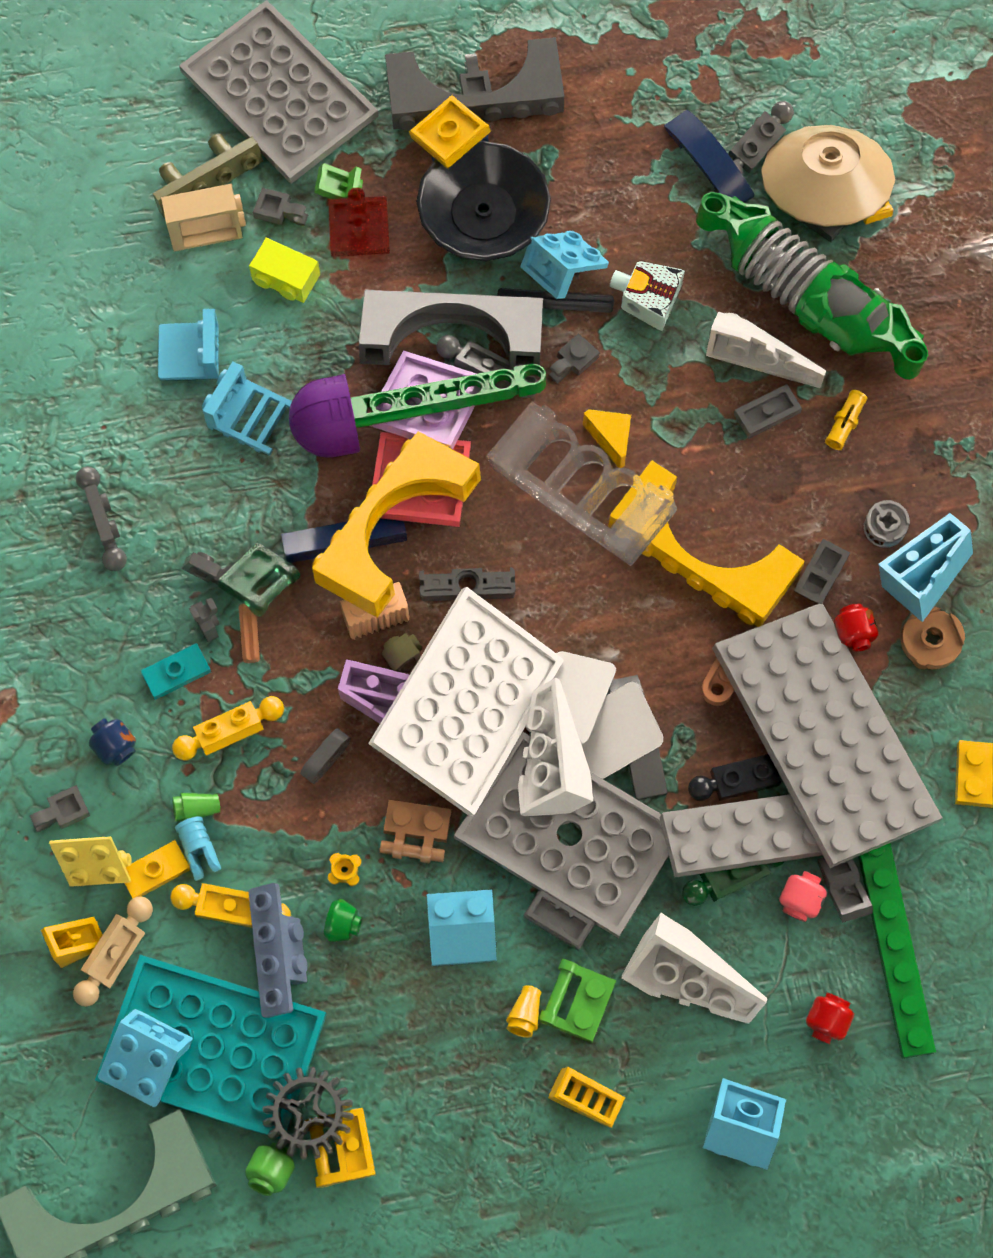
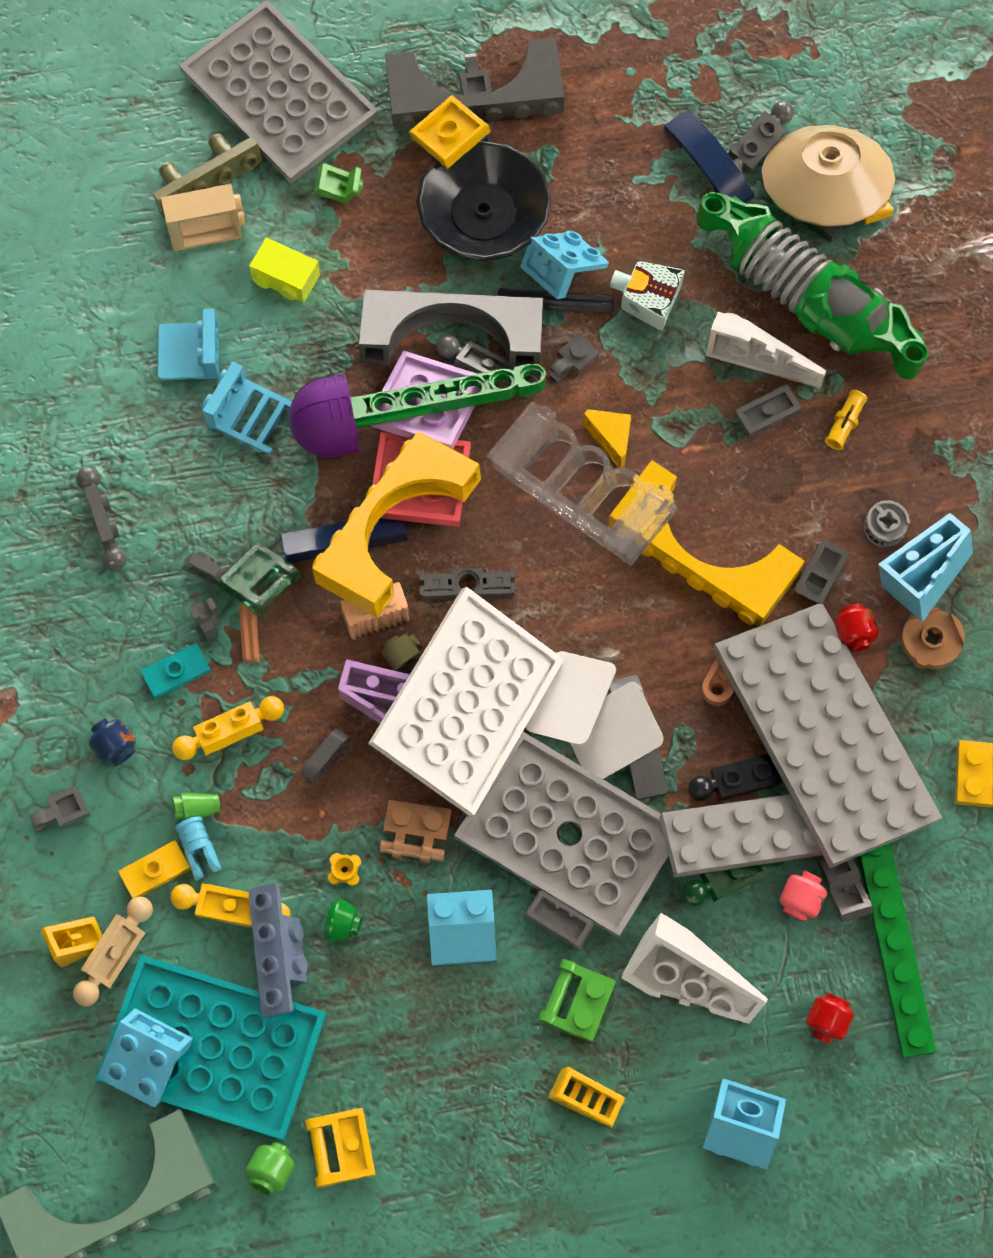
(91, 861): light yellow hinge -> none
(275, 206): dark grey plate -> none
(314, 1097): dark grey gear -> none
(358, 225): clear red plate -> none
(525, 1013): yellow cone -> none
(556, 767): white wedge -> none

